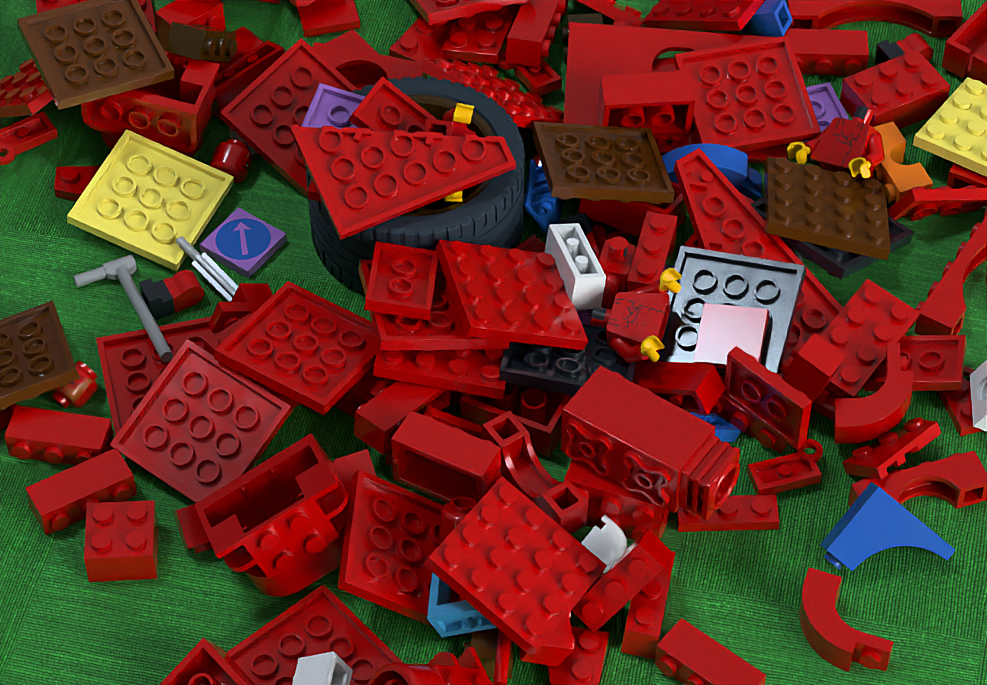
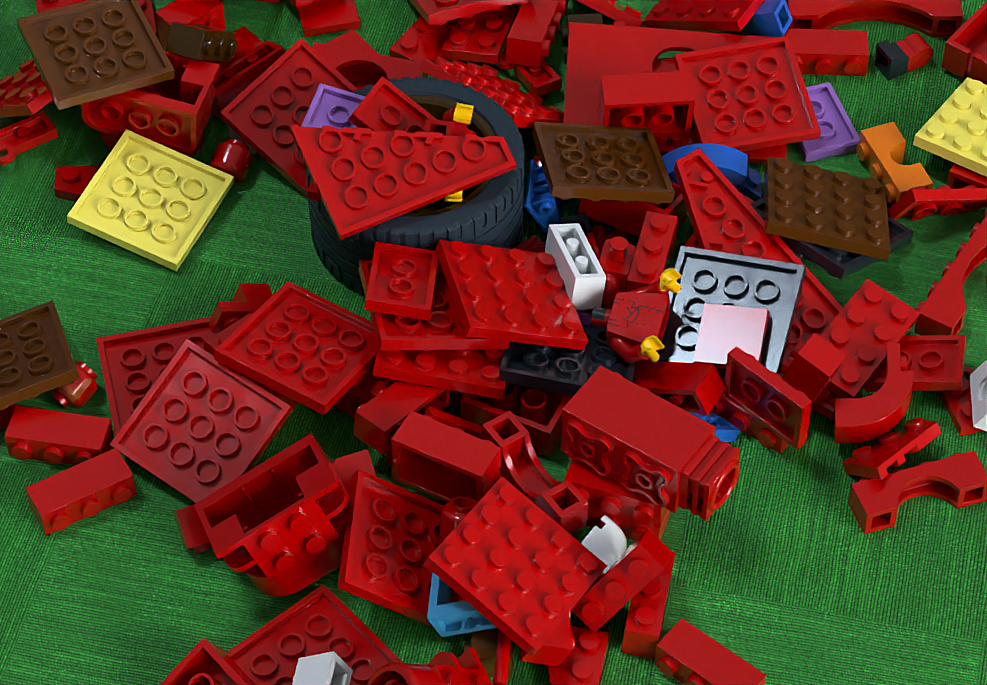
(121, 541): red brick -> none
(122, 270): light grey bar -> none
(171, 294): leg -> none
(209, 270): light grey axle -> none
(243, 242): tile -> none
(737, 513): red plate -> none
(787, 471): red hinge -> none
(830, 634): red arch -> none
(844, 146): red torso -> none
(878, 524): blue arch -> none
(896, 90): red brick -> none

